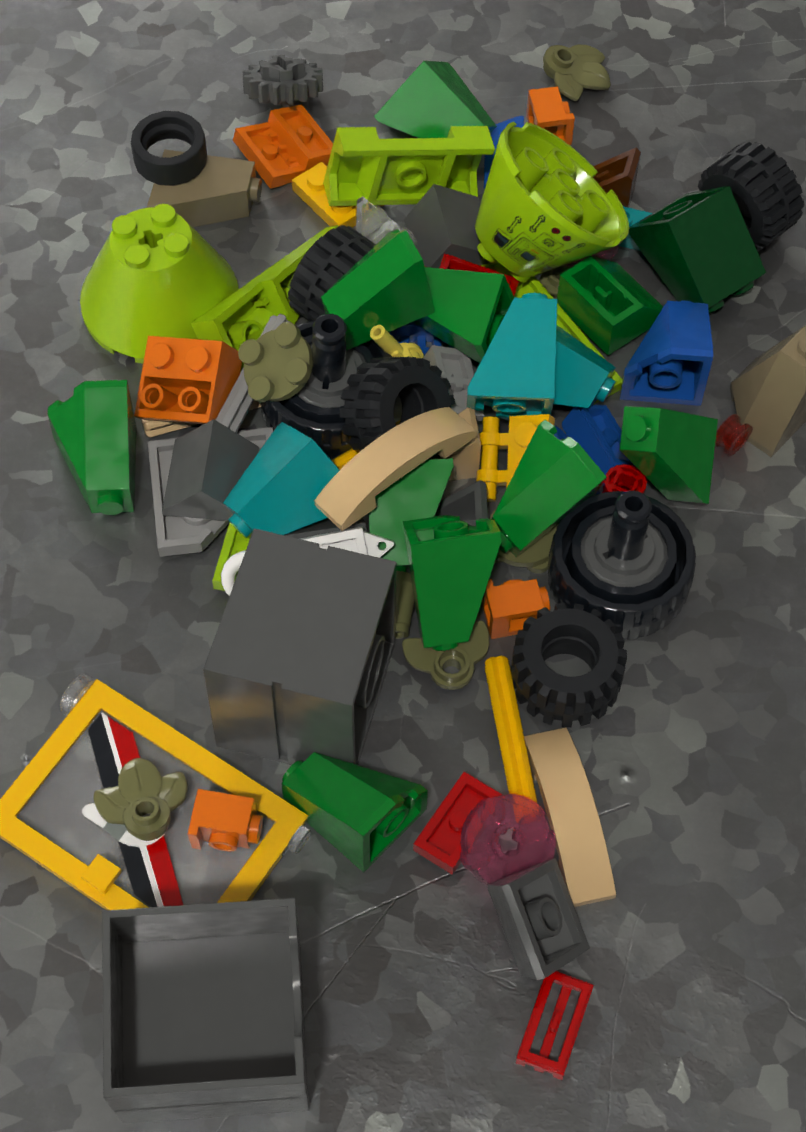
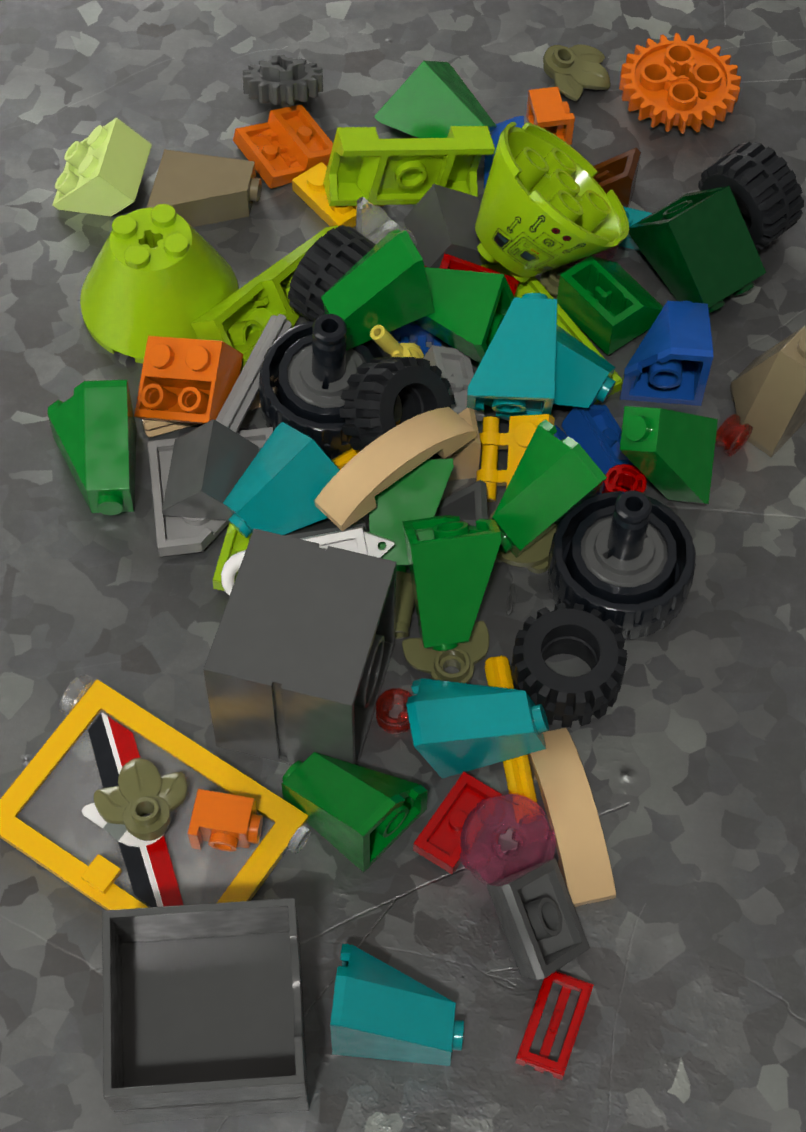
(102, 171): none -> yellowish green slope
(169, 126): black tyre -> none
(276, 363): olive piece -> none
(386, 702): none -> clear red bush
(390, 1014): none -> teal slope
(472, 725): none -> teal slope
(511, 604): orange brick -> none
(679, 83): none -> orange gear

